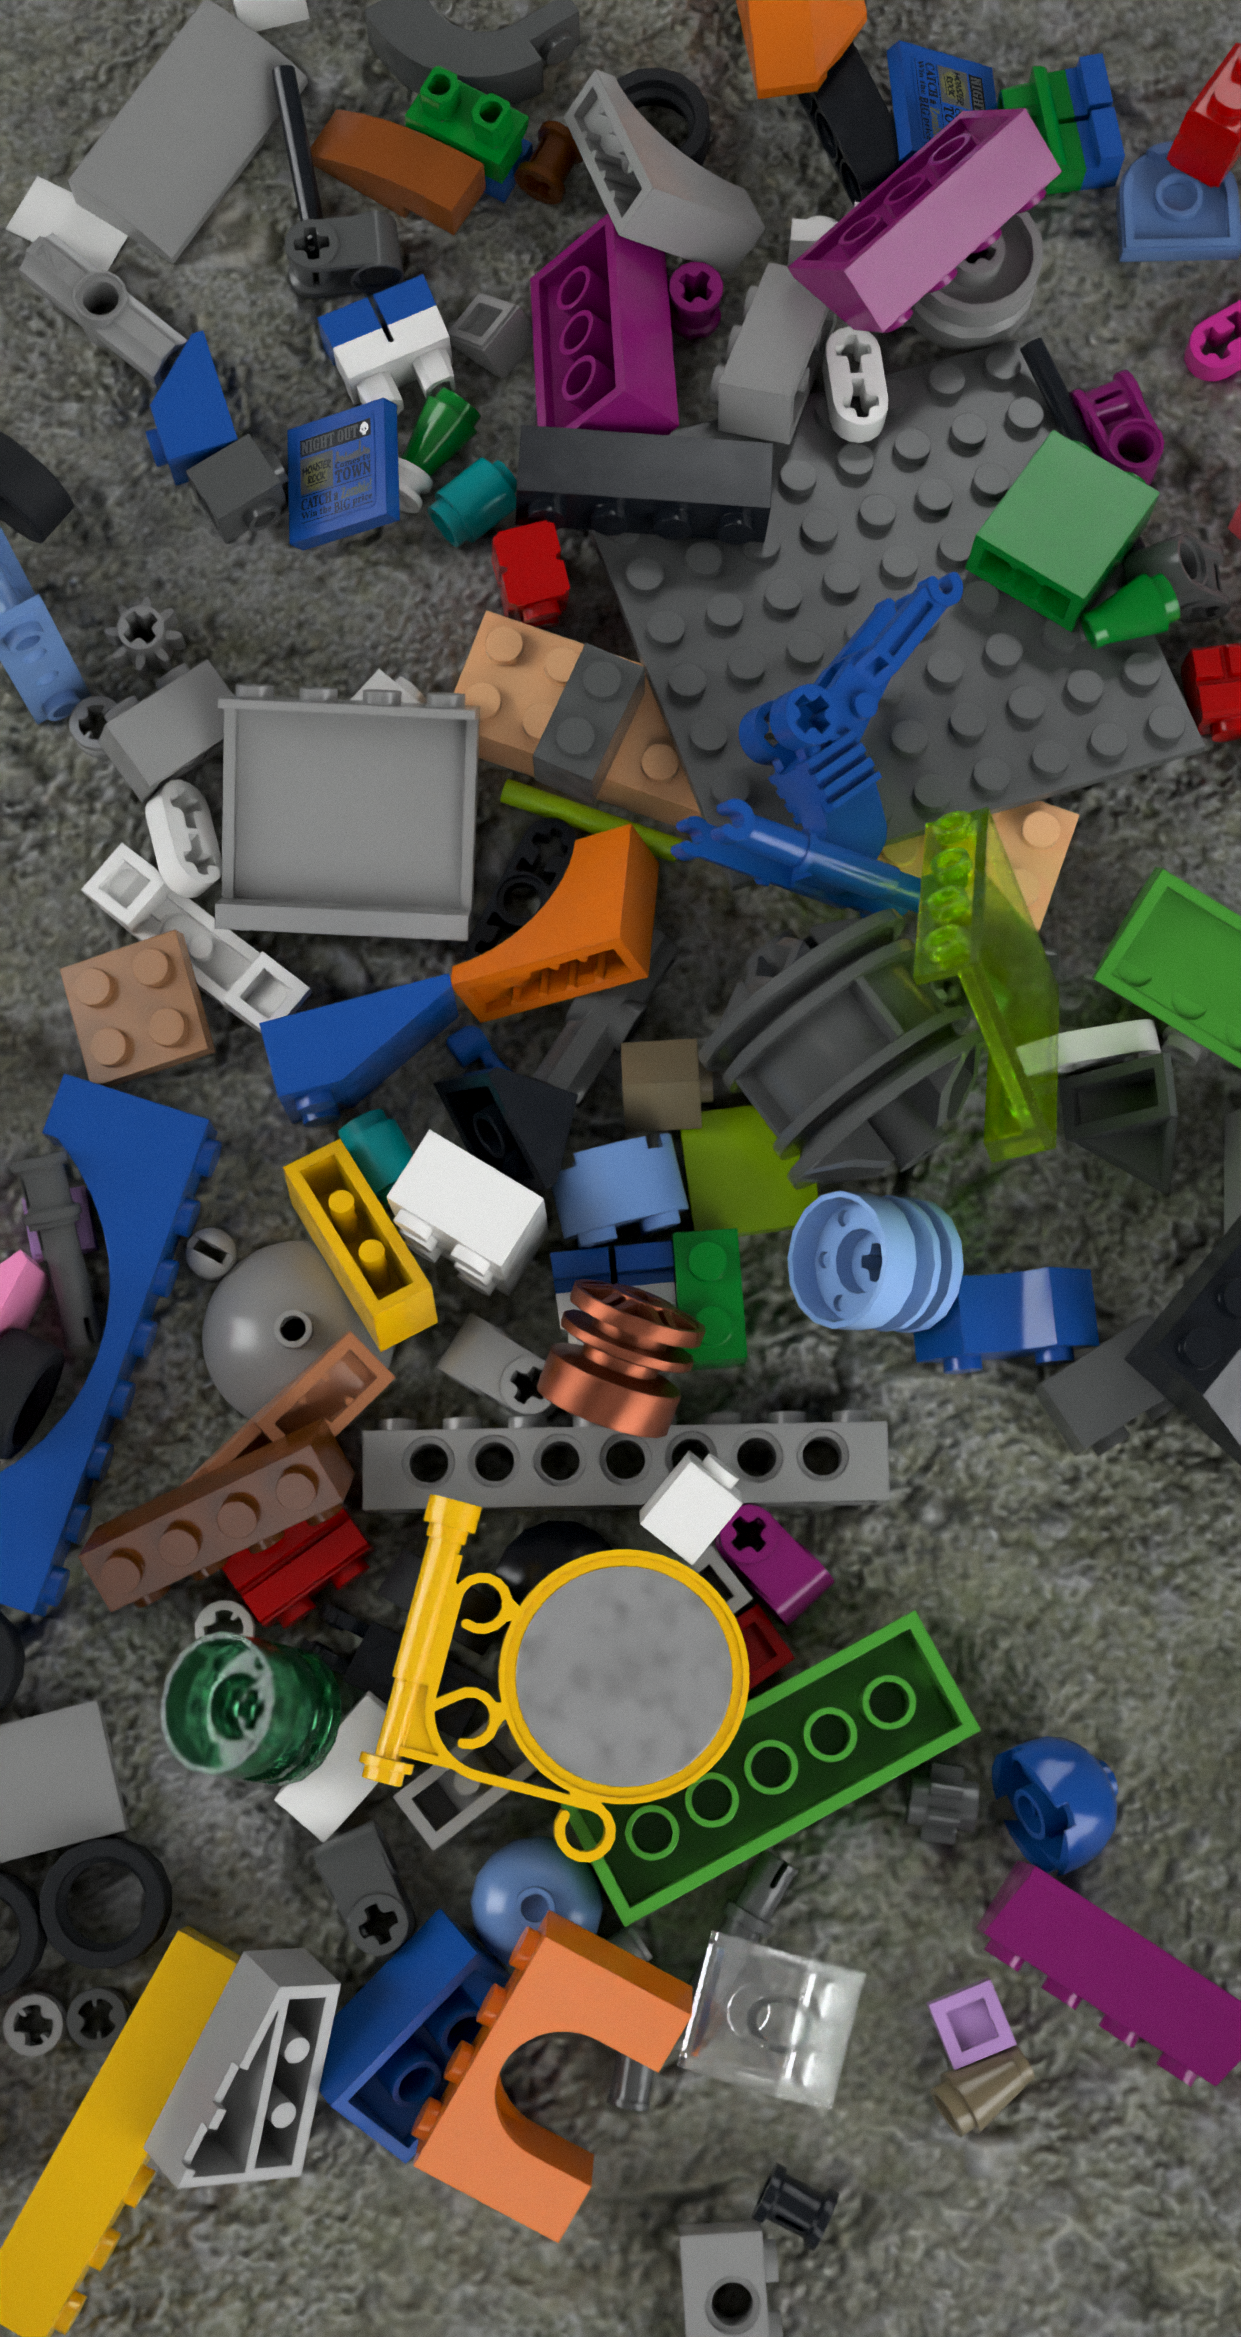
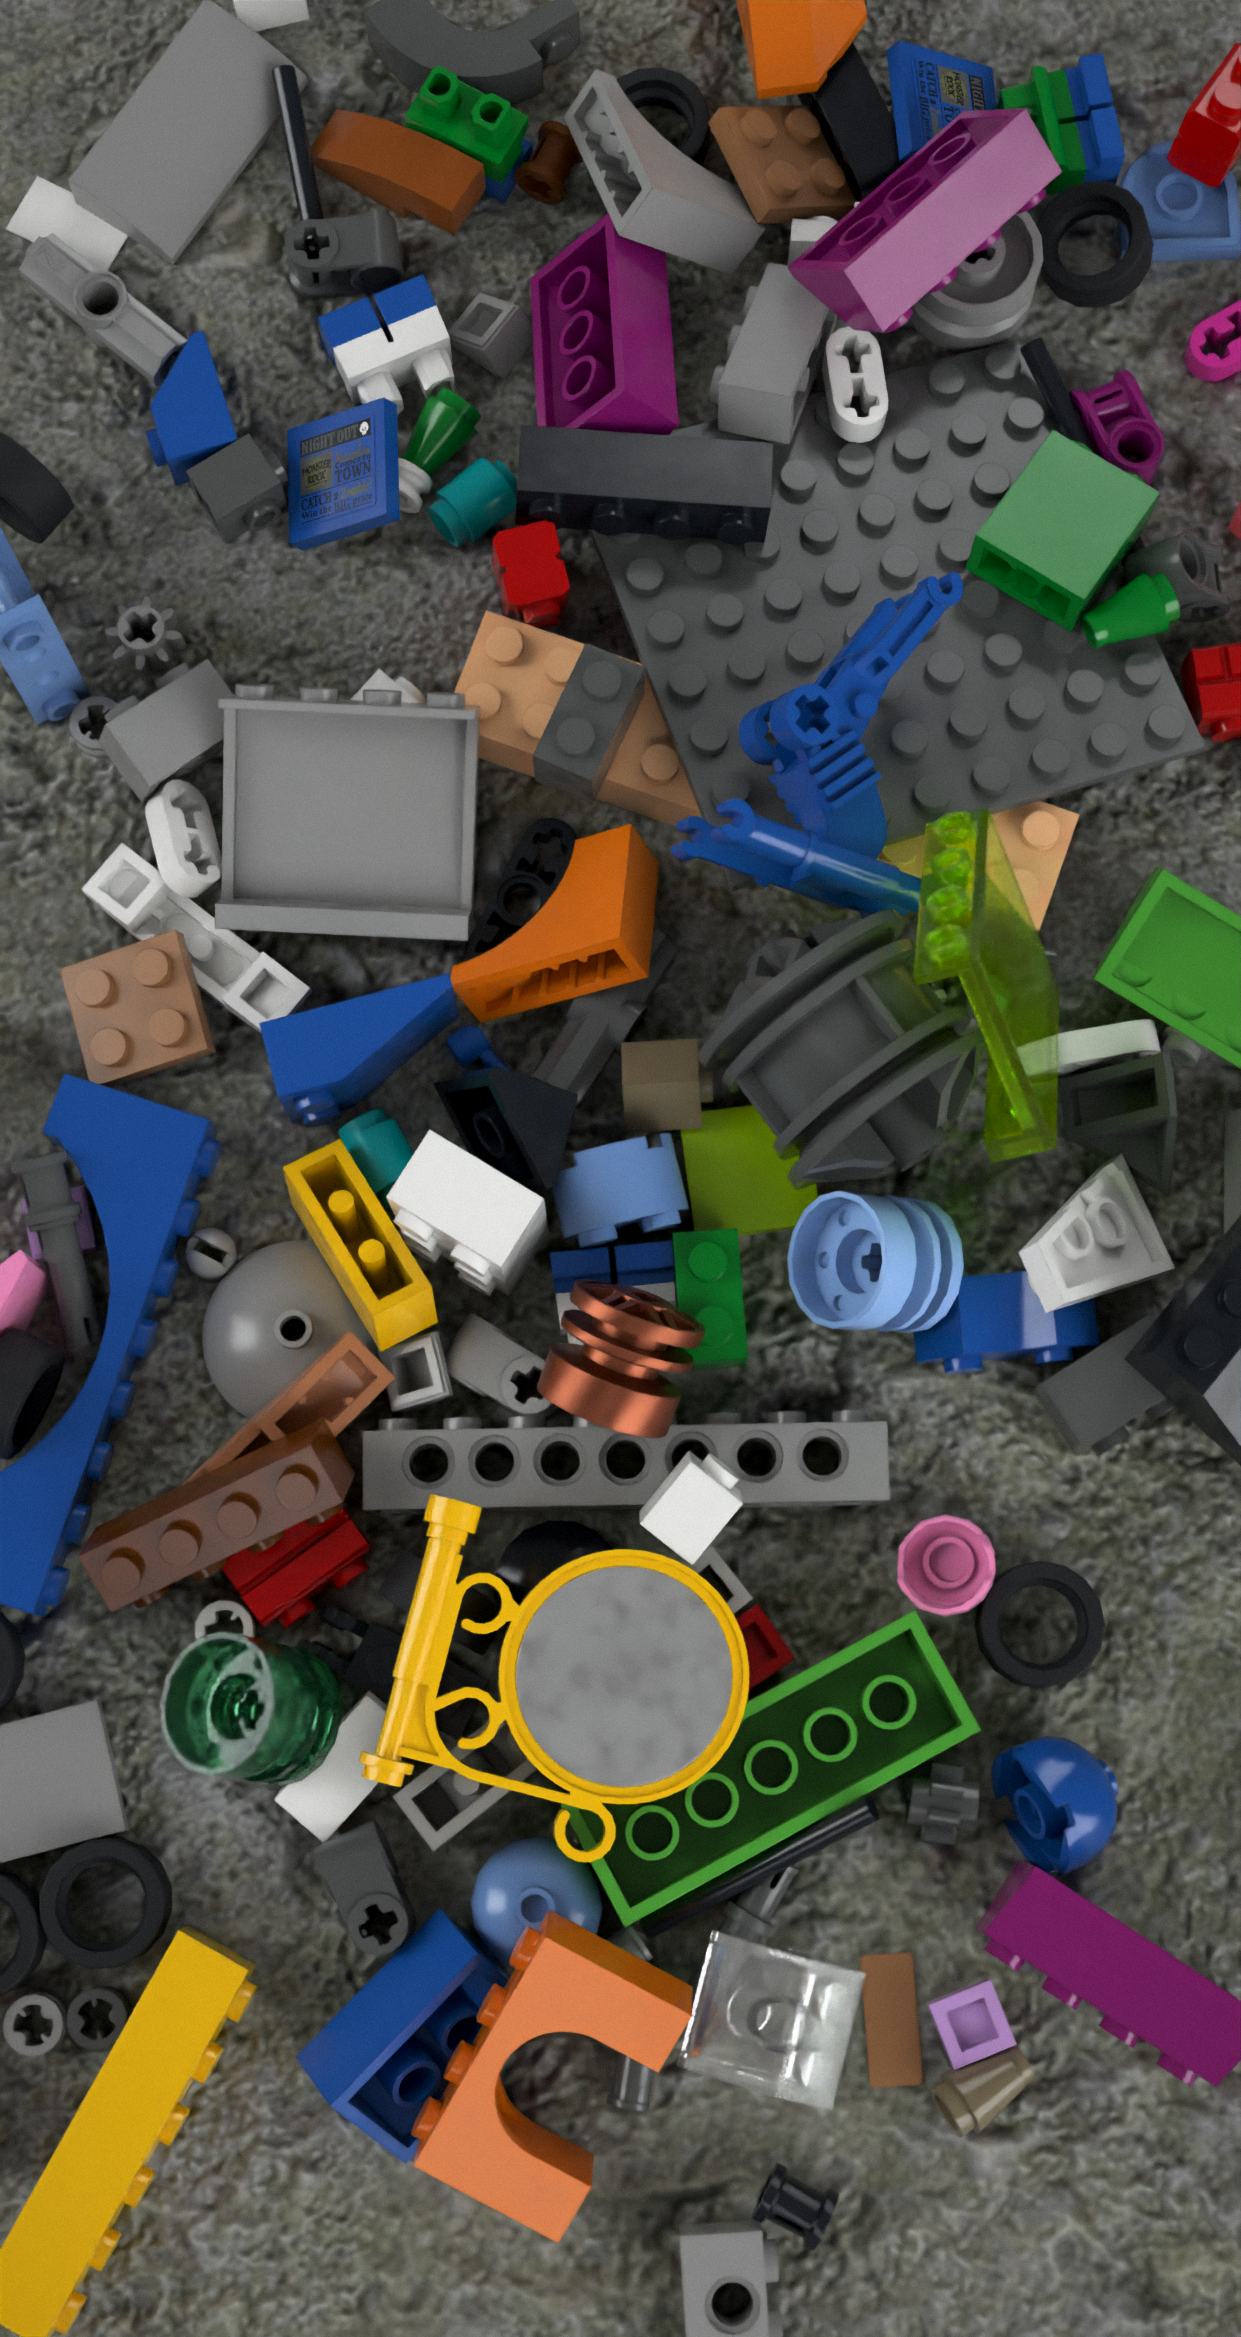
(252, 2076): light grey wedge -> none
(418, 1372): none -> light grey slope
(582, 816): lime bar -> none
(695, 300): magenta bush -> none
(763, 1865): none -> black bar
(780, 1571): magenta piece -> none
(782, 162): none -> medium nougat plate
(891, 2020): none -> medium nougat sticker
(946, 1565): none -> bright pink hair
(1080, 203): none -> black tyre
(1088, 1614): none -> black tyre
(1096, 1242): none -> white wing

